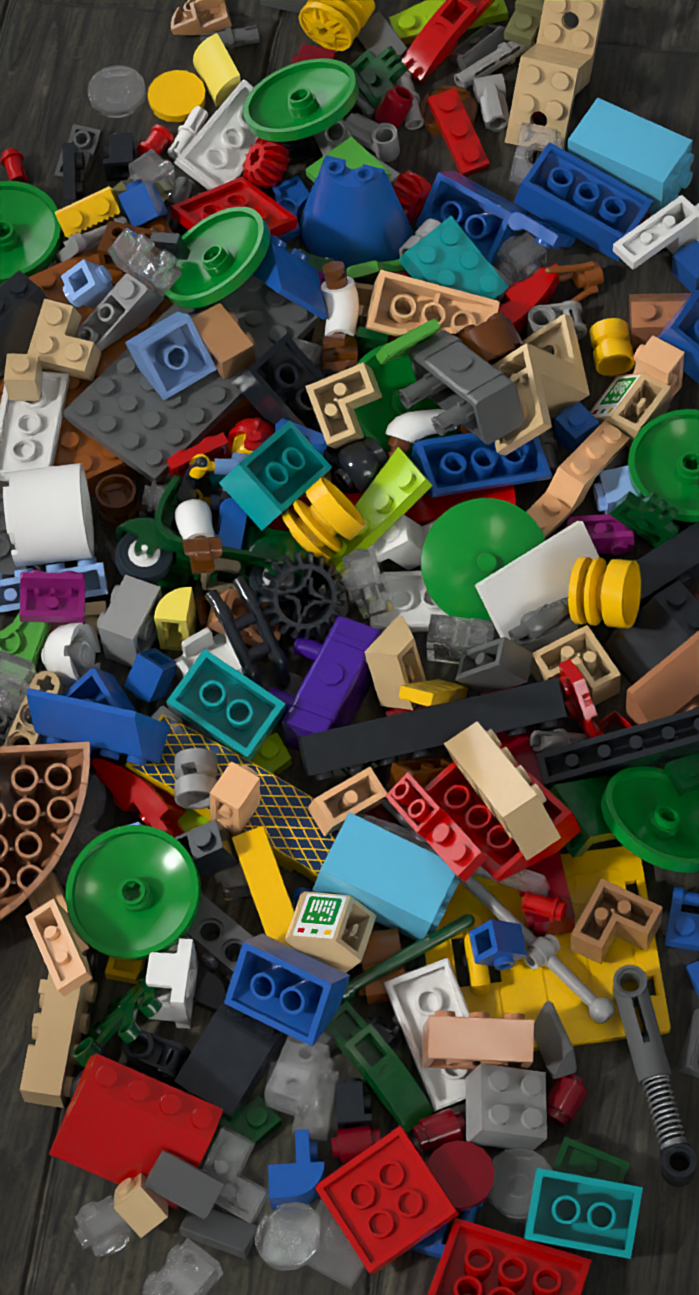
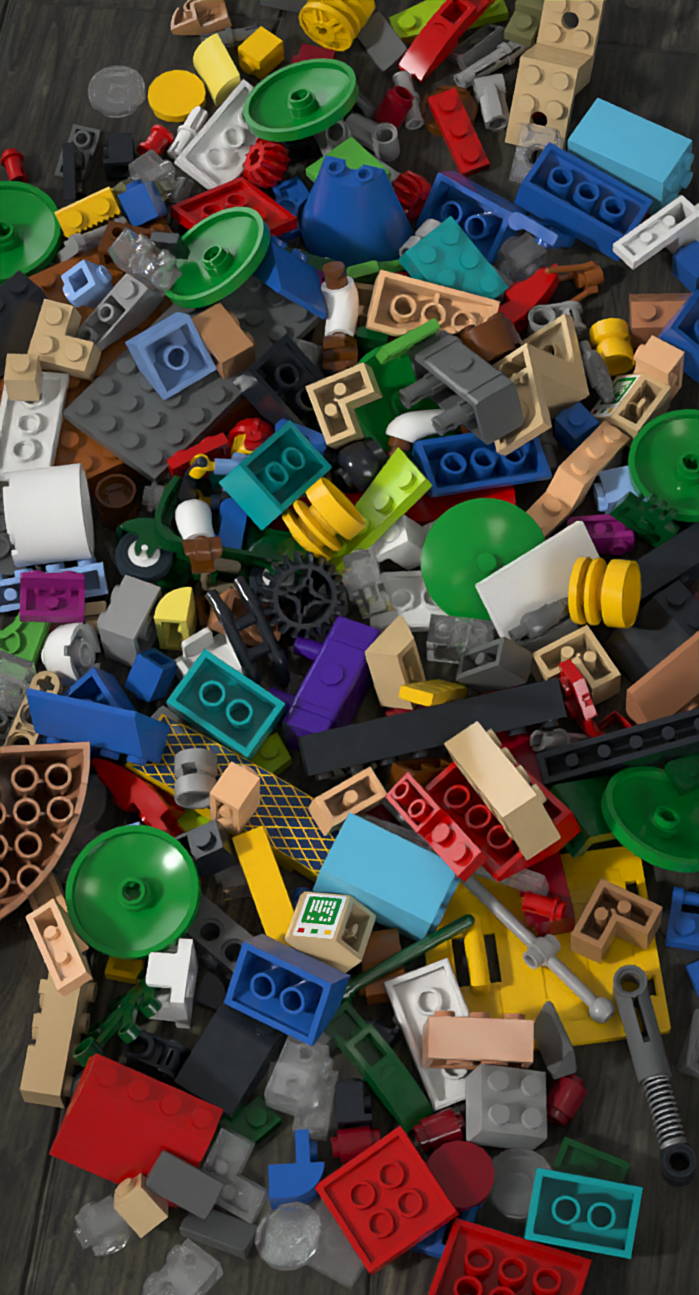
(260, 53): none -> yellow brick
(378, 73): dark green hinge -> none
(498, 944): blue brick -> none
(597, 372): none -> dark grey piece

